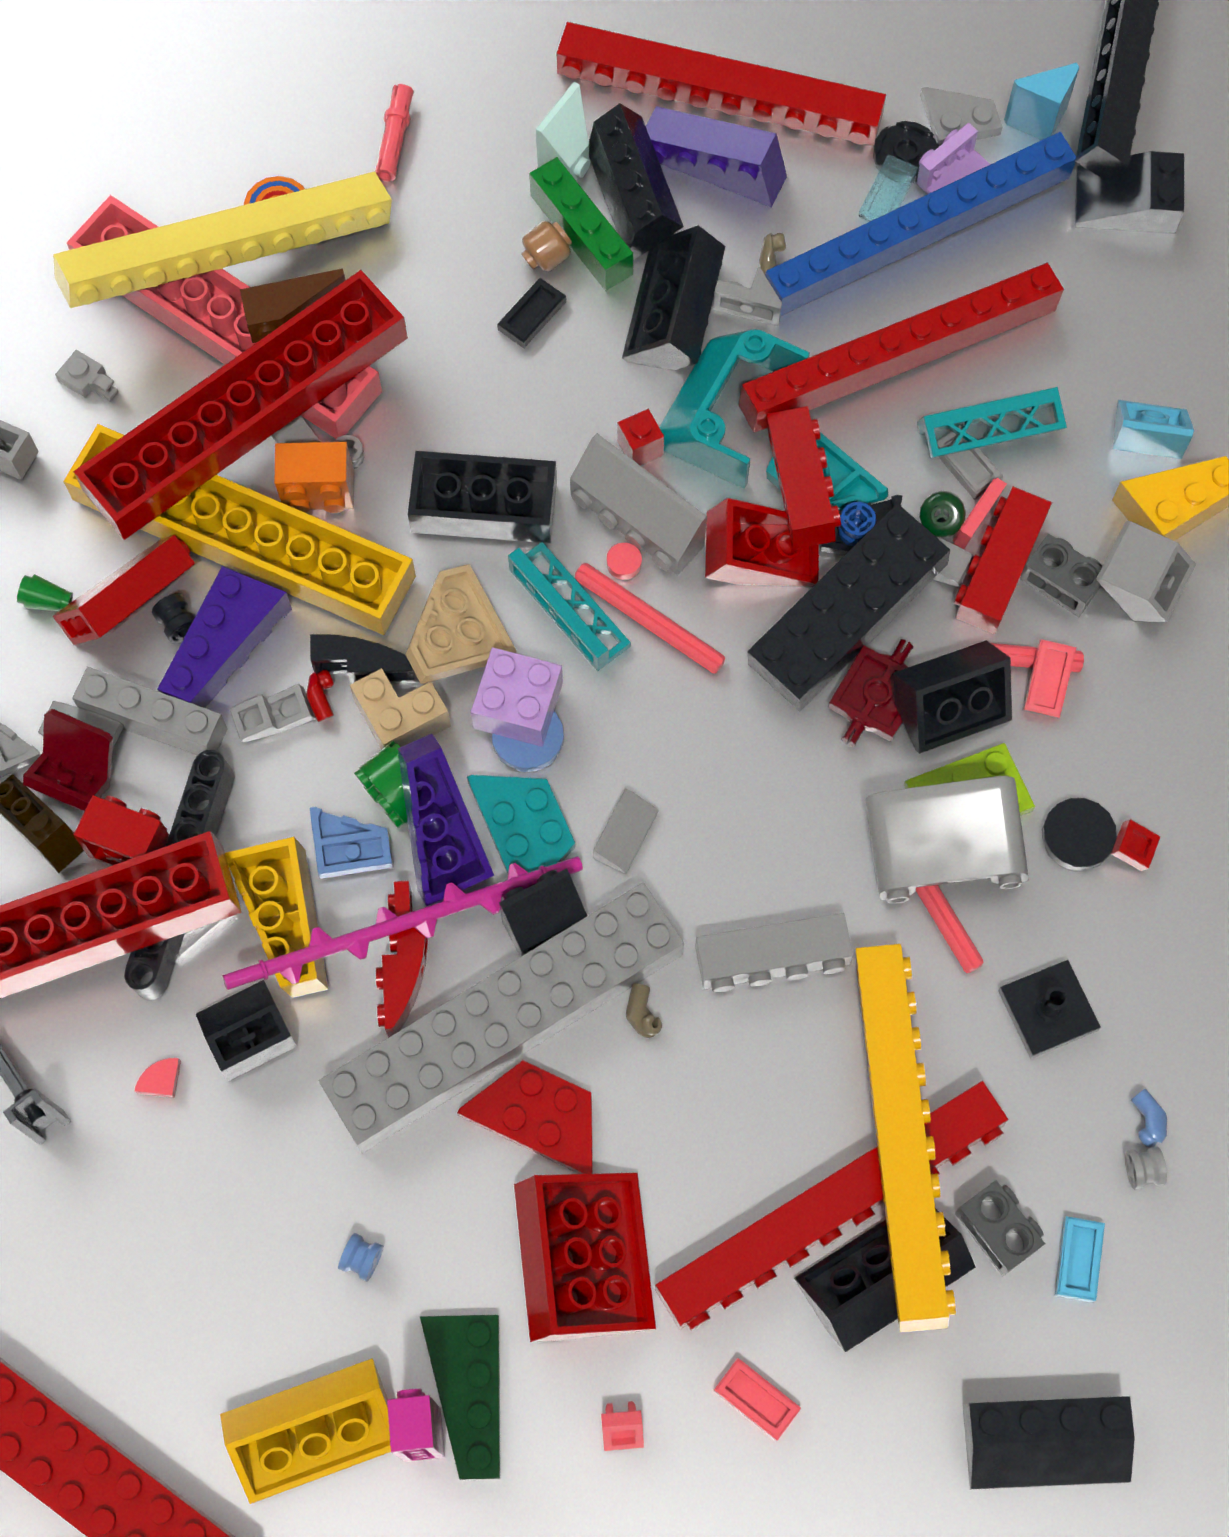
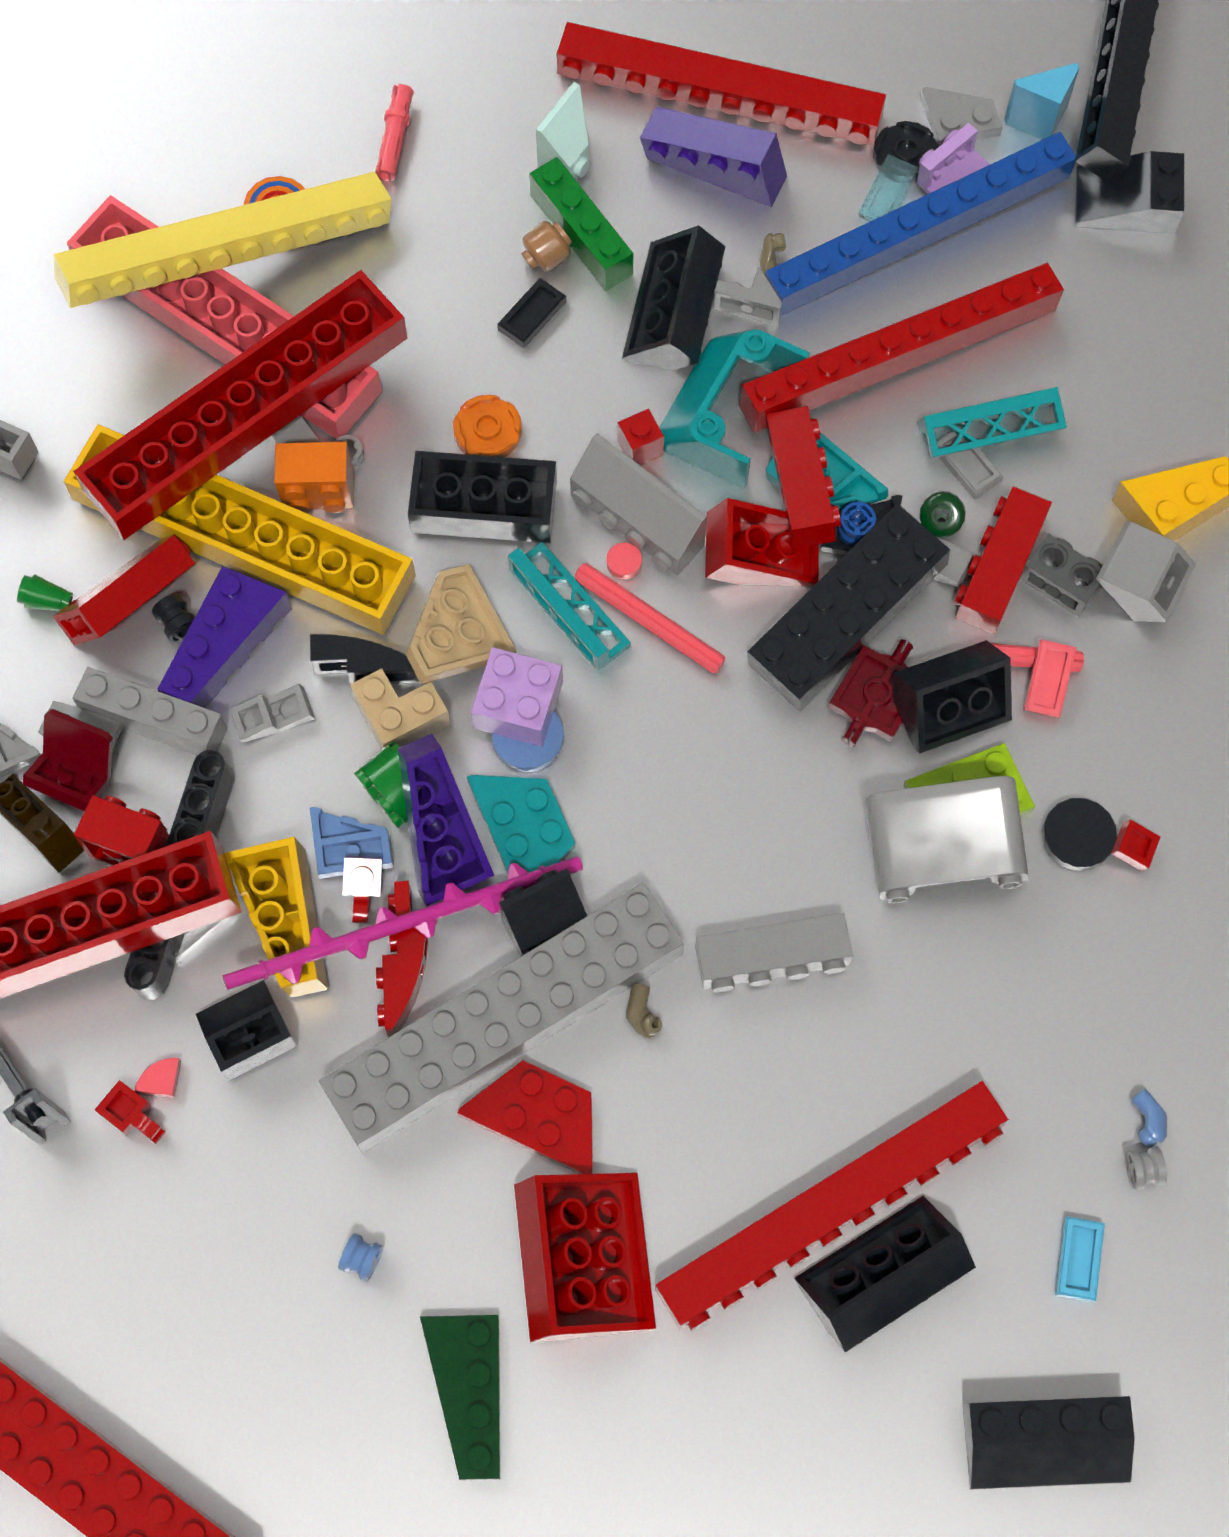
(84, 375): light grey plate -> none
(127, 1110): none -> red plate
(277, 302): reddish brown slope -> none
(308, 1431): yellow slope -> none
(316, 697): red arm -> none
(362, 880): none -> plate
(415, 1426): dark pink brick -> none
(487, 427): none -> orange tile
(622, 1429): coral tile -> none
(625, 831): light grey slope -> none
(632, 180): black slope -> none
(757, 1399): coral tile -> none
(902, 1140): yellow brick -> none
(950, 927): coral axle -> none
(979, 513): coral tile -> none
(991, 1233): dark grey brick -> none
(1049, 1009): black tile -> none
(1152, 429): medium azure slope -> none

